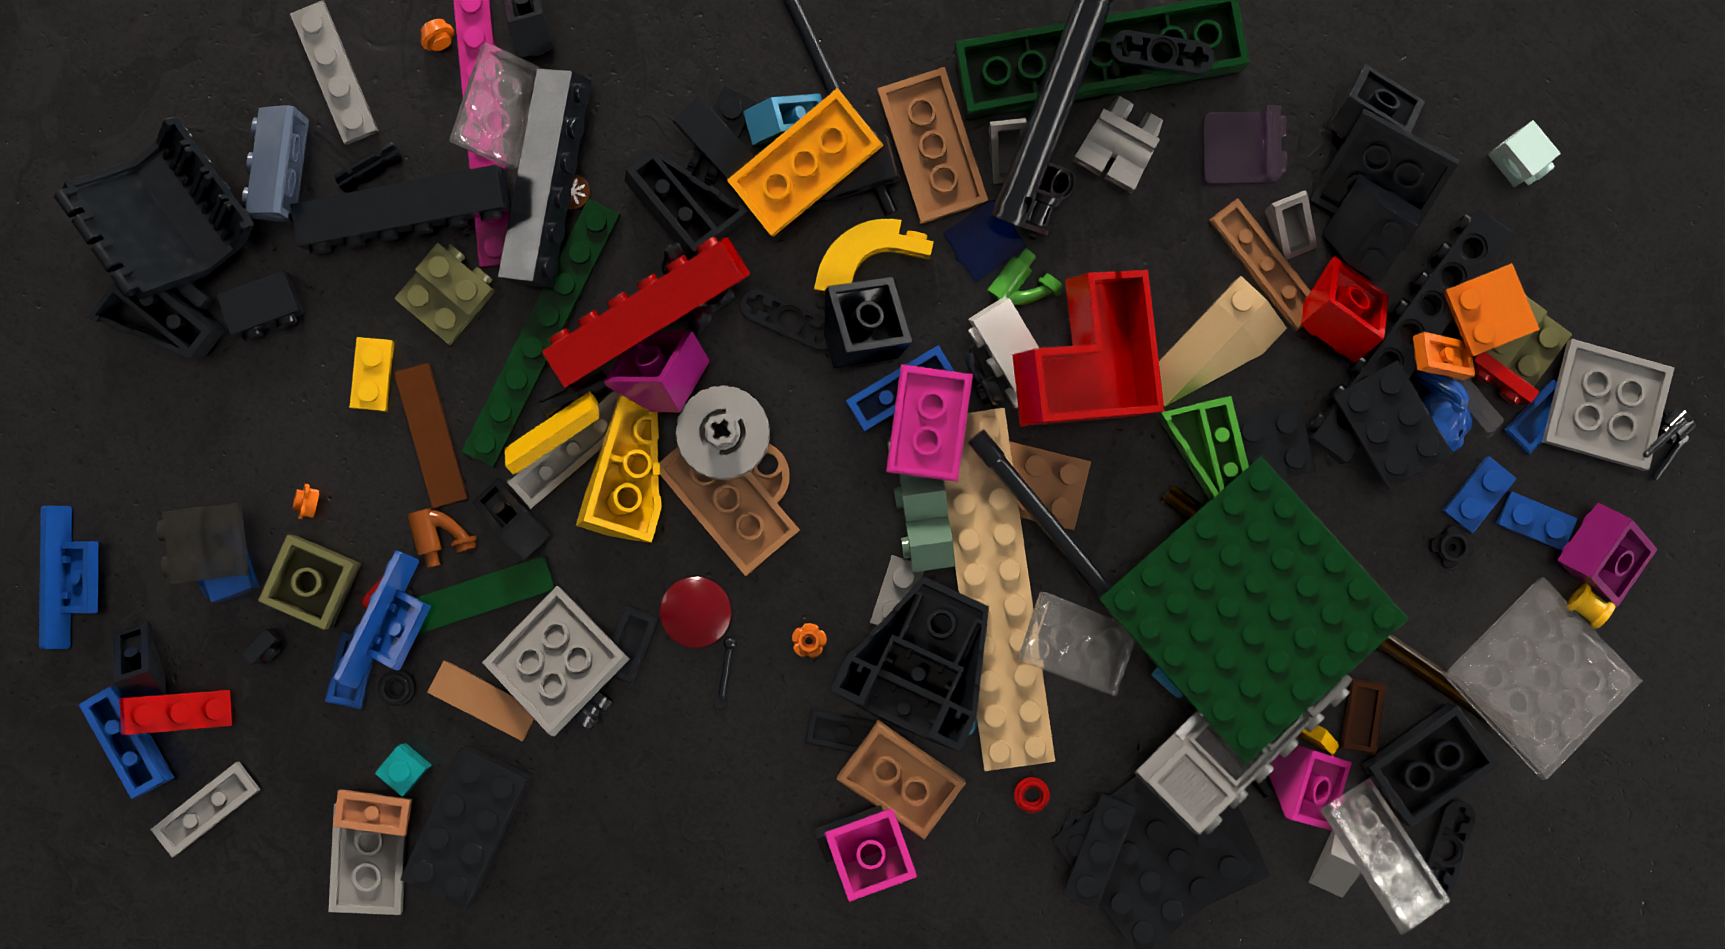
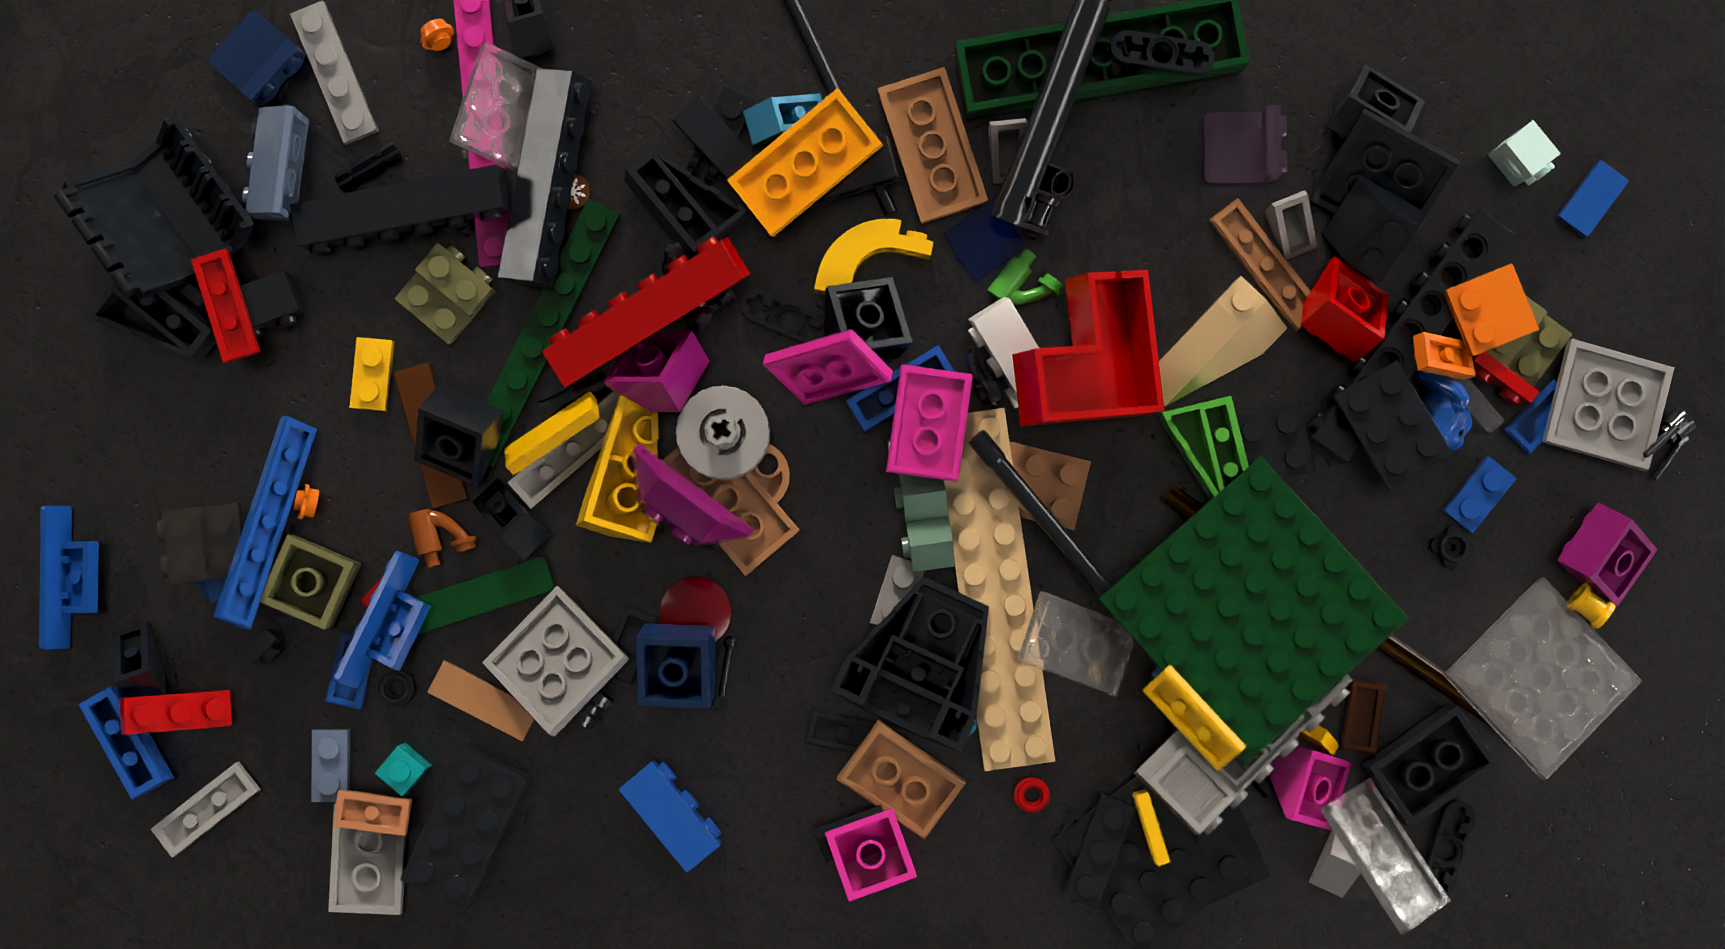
(225, 305): none -> red plate
(257, 58): none -> dark blue bracket
(265, 523): none -> blue tile
(330, 763): none -> sand blue plate
(457, 434): none -> black slope
(672, 814): none -> blue brick
(676, 665): none -> dark blue brick
(681, 504): none -> magenta wedge
(799, 638): orange plate -> none
(828, 367): none -> dark pink tile
(1122, 141): light grey hips -> none
(1150, 827): none -> yellow tile
(1194, 718): none -> yellow tile
(1536, 521): blue plate -> none
(1592, 199): none -> blue tile

